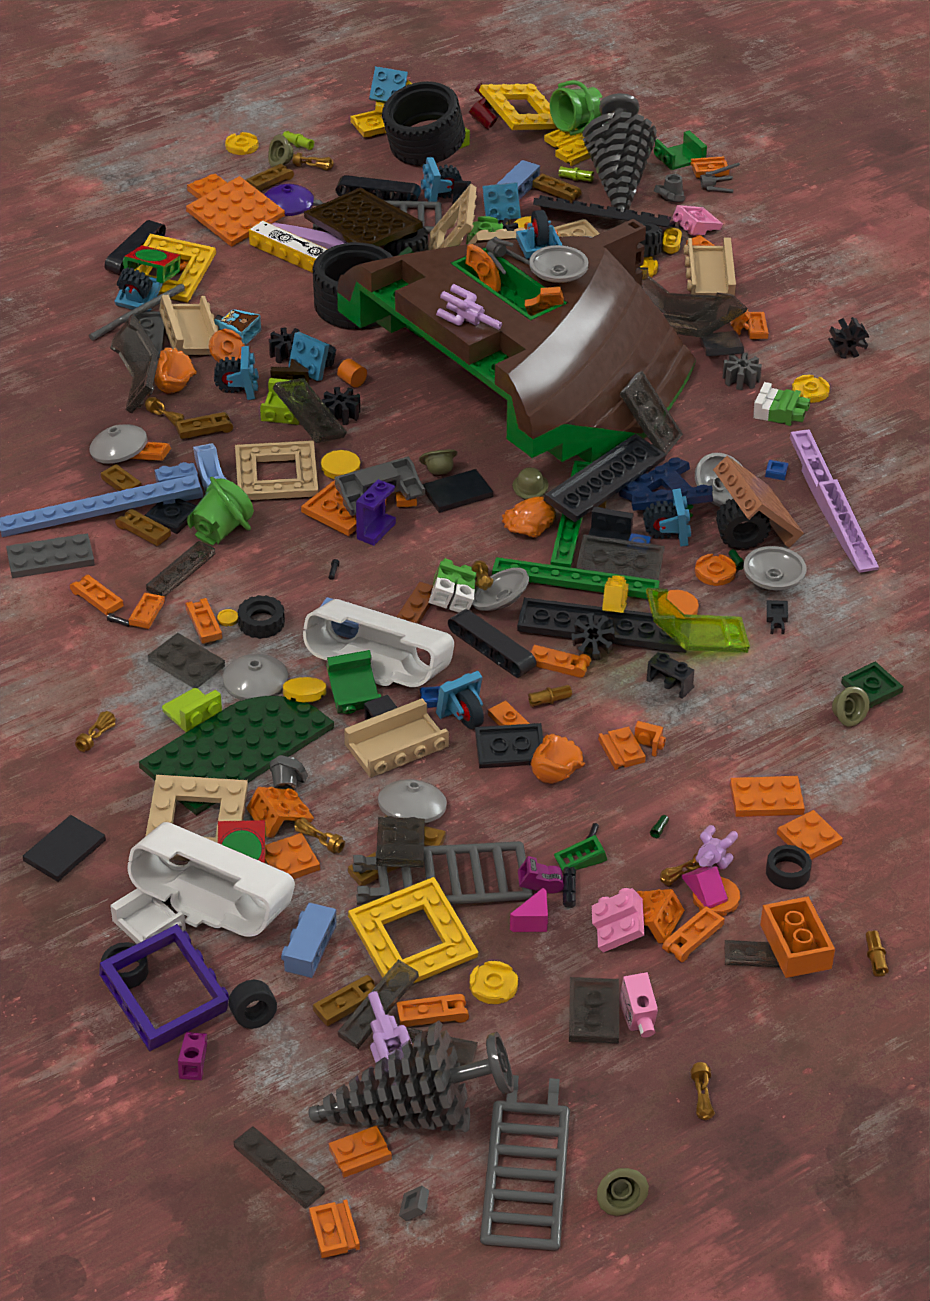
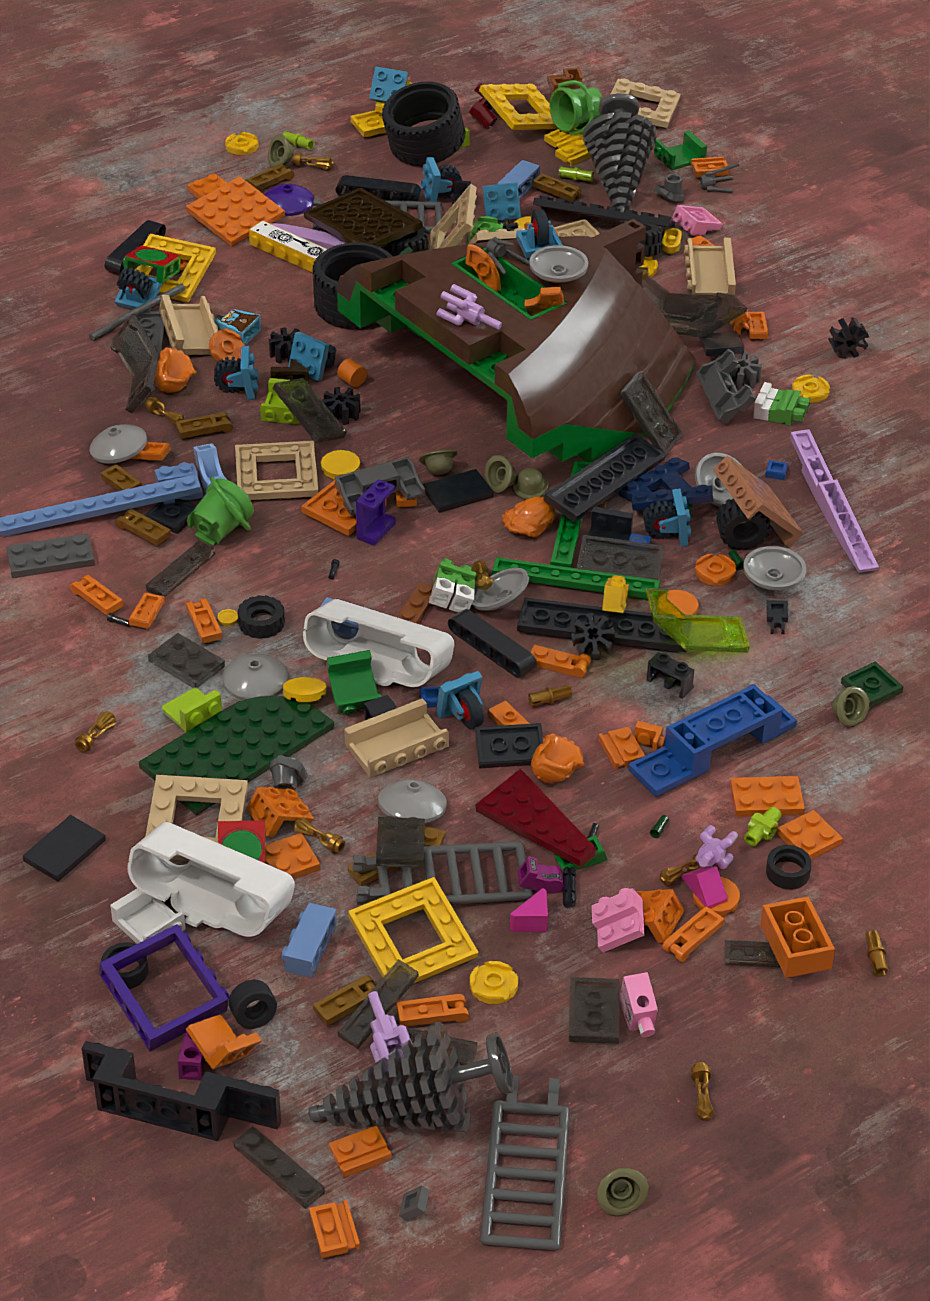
(198, 1114): none -> black bracket
(219, 1042): none -> orange bracket
(499, 473): none -> olive hat
(530, 813): none -> dark red wing
(568, 75): none -> dark orange brick
(667, 100): none -> tan plate
(694, 737): none -> blue bracket
(720, 387): none -> dark grey bracket
(762, 826): none -> lime axle

